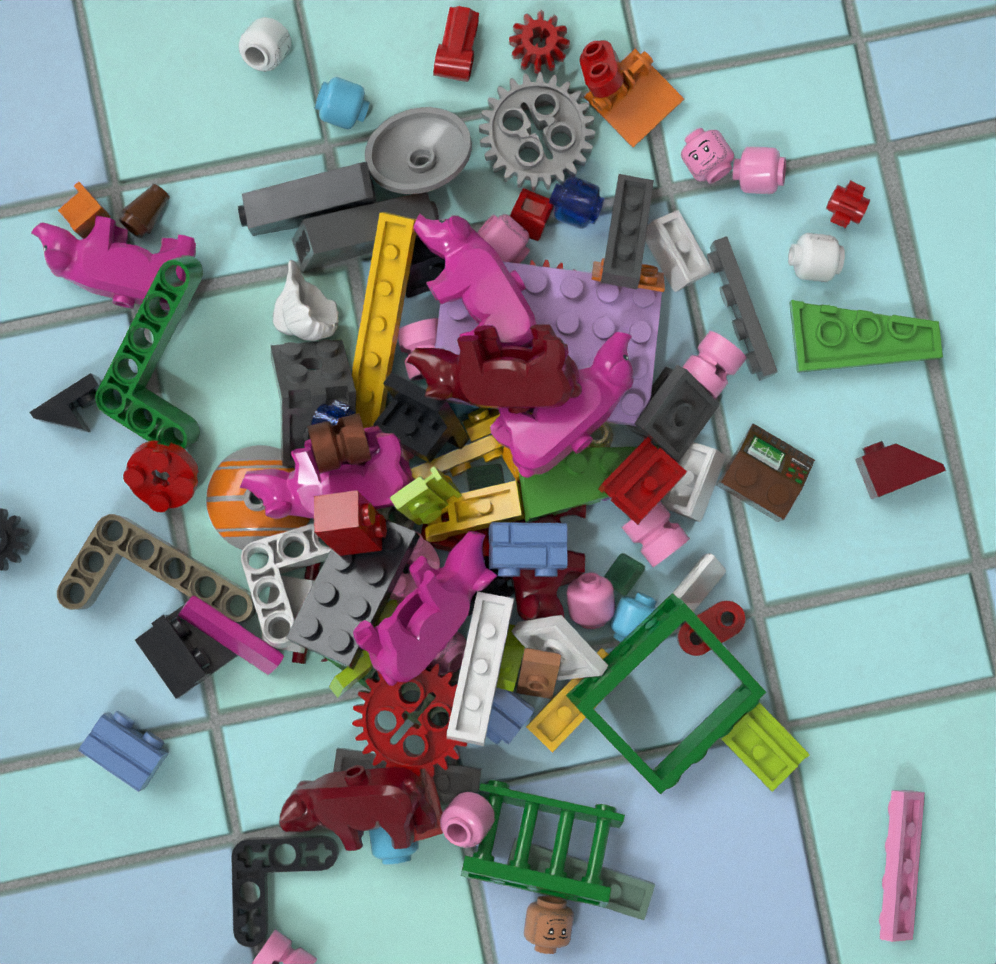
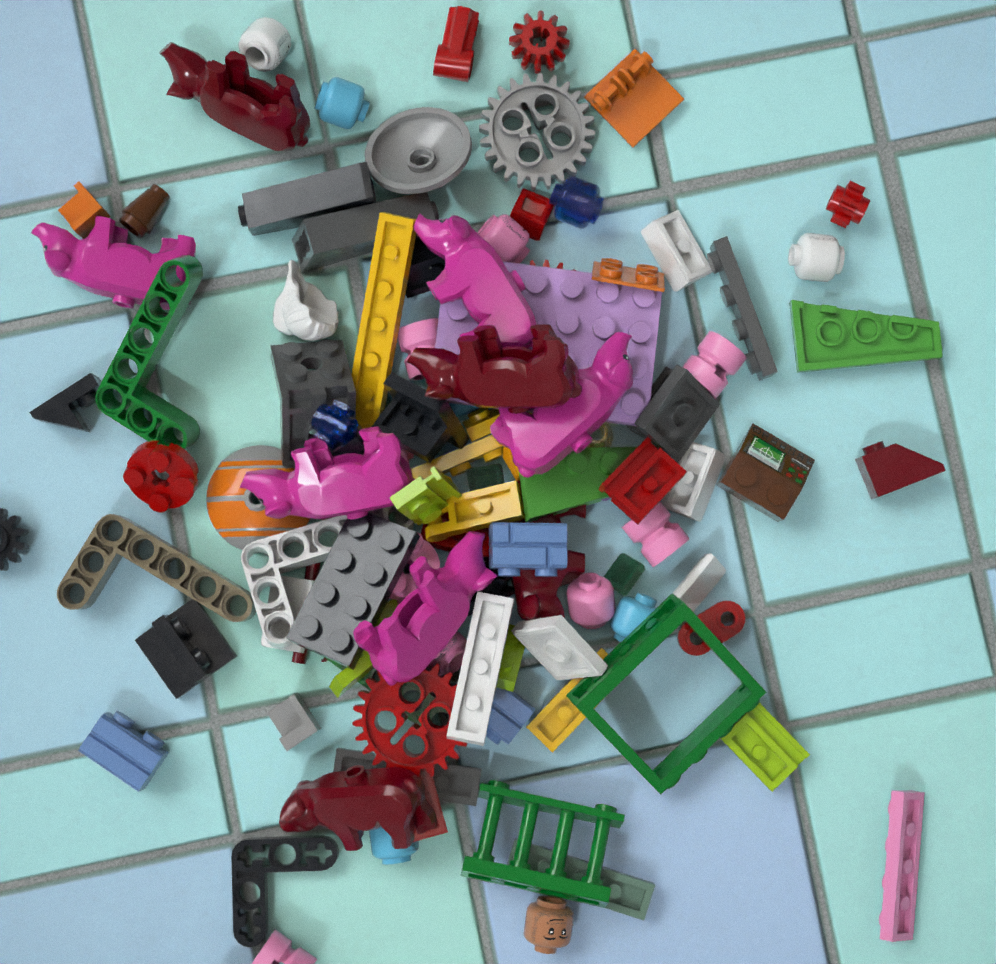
(231, 635): dark pink tile -> none
(238, 101): none -> dark red animal
(293, 721): none -> light grey panel
(339, 443): copper wheel -> none
(348, 523): red piece -> none
(467, 819): bright pink head -> none
(538, 673): nougat plate -> none
(601, 68): red plate -> none
(627, 232): dark grey plate -> none
(707, 155): bright pink head -> none
(760, 170): bright pink head -> none

